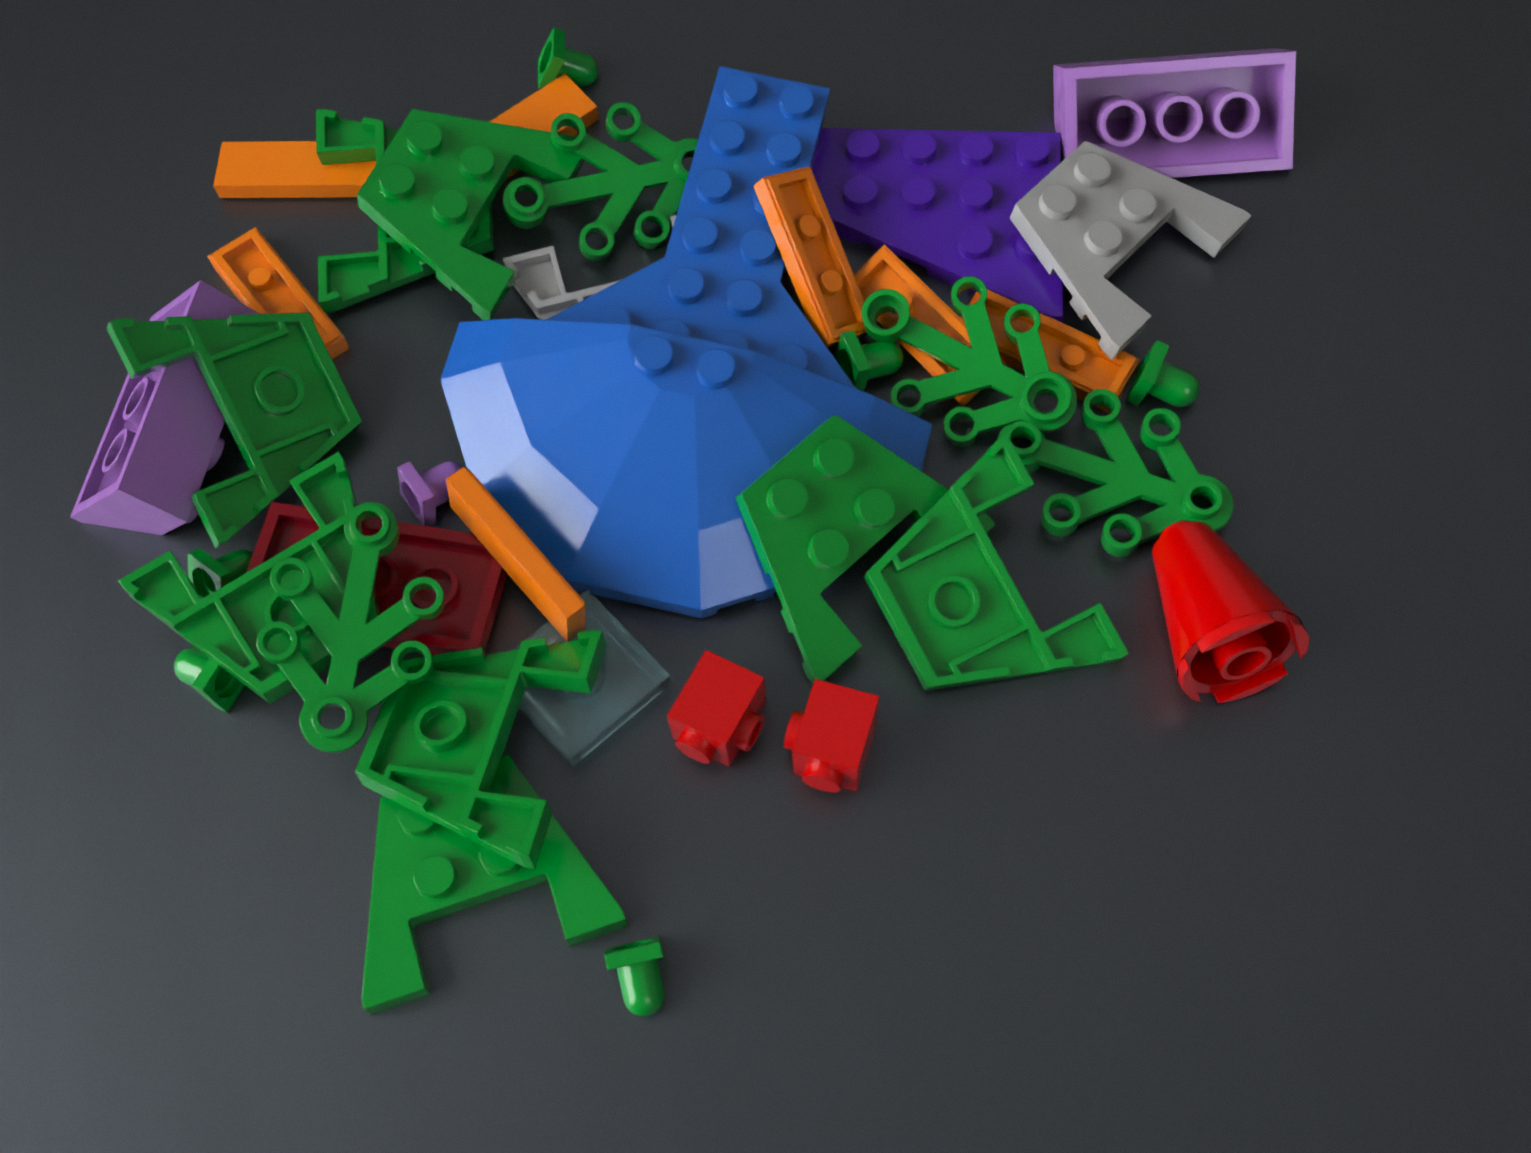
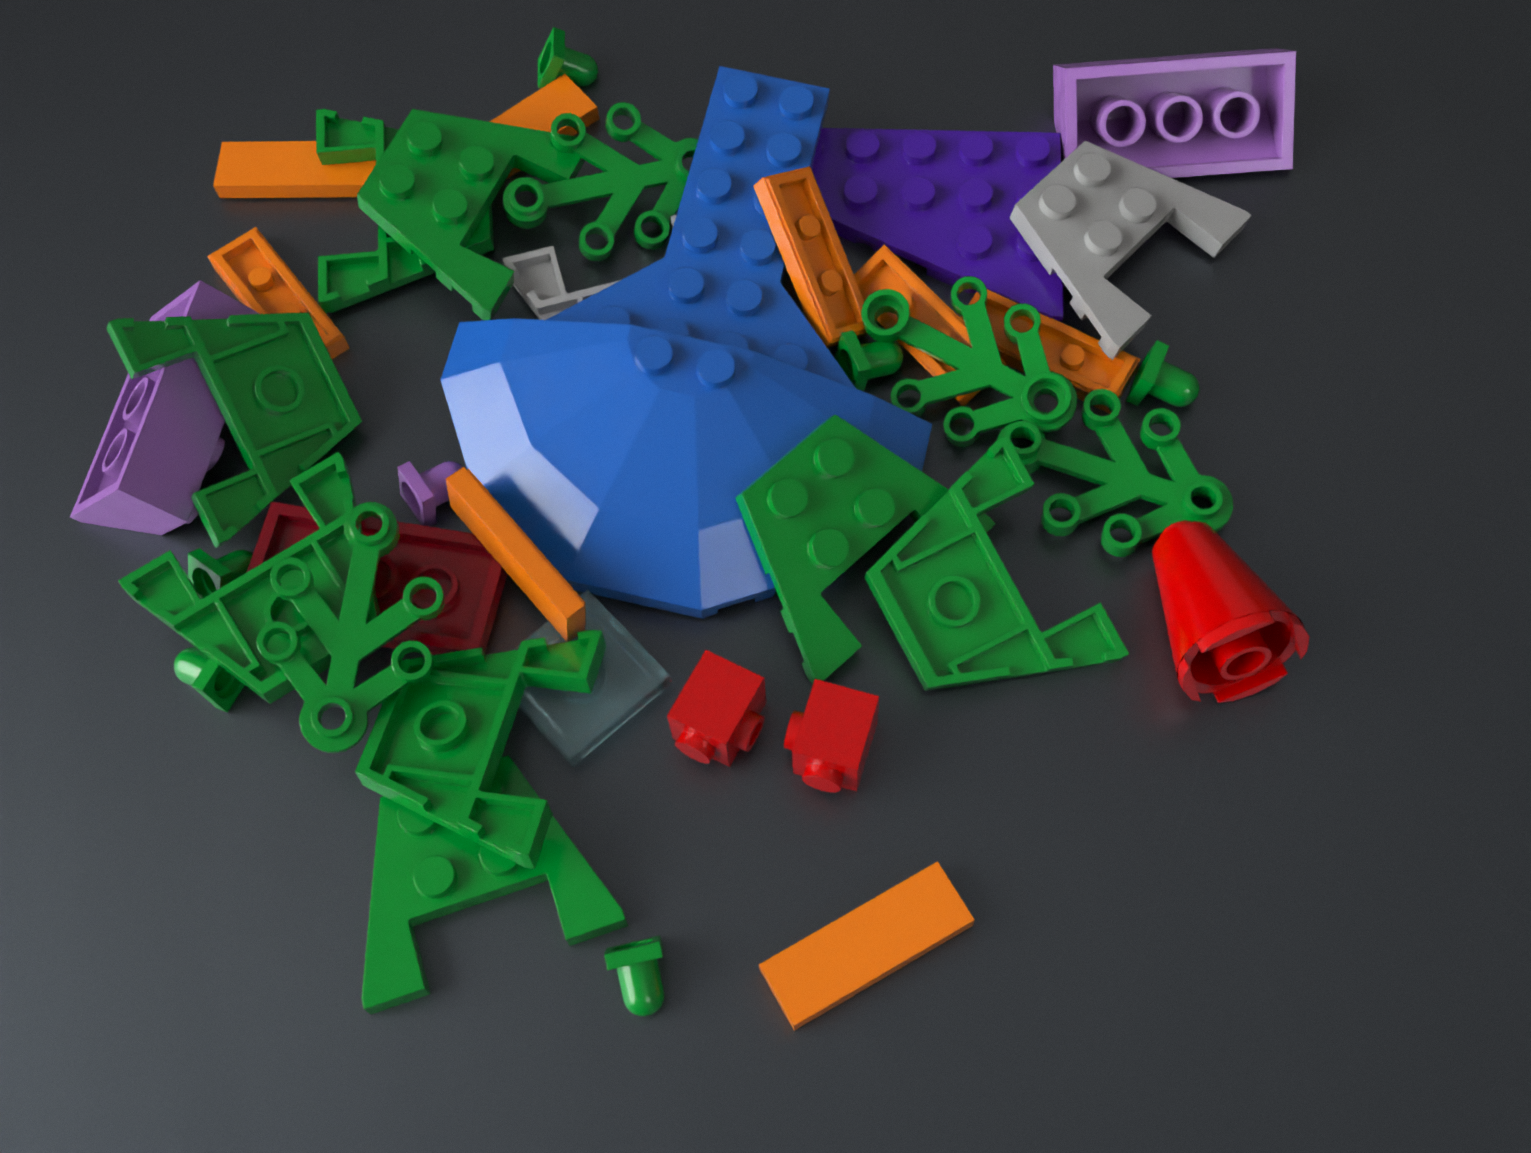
(866, 945): none -> orange tile

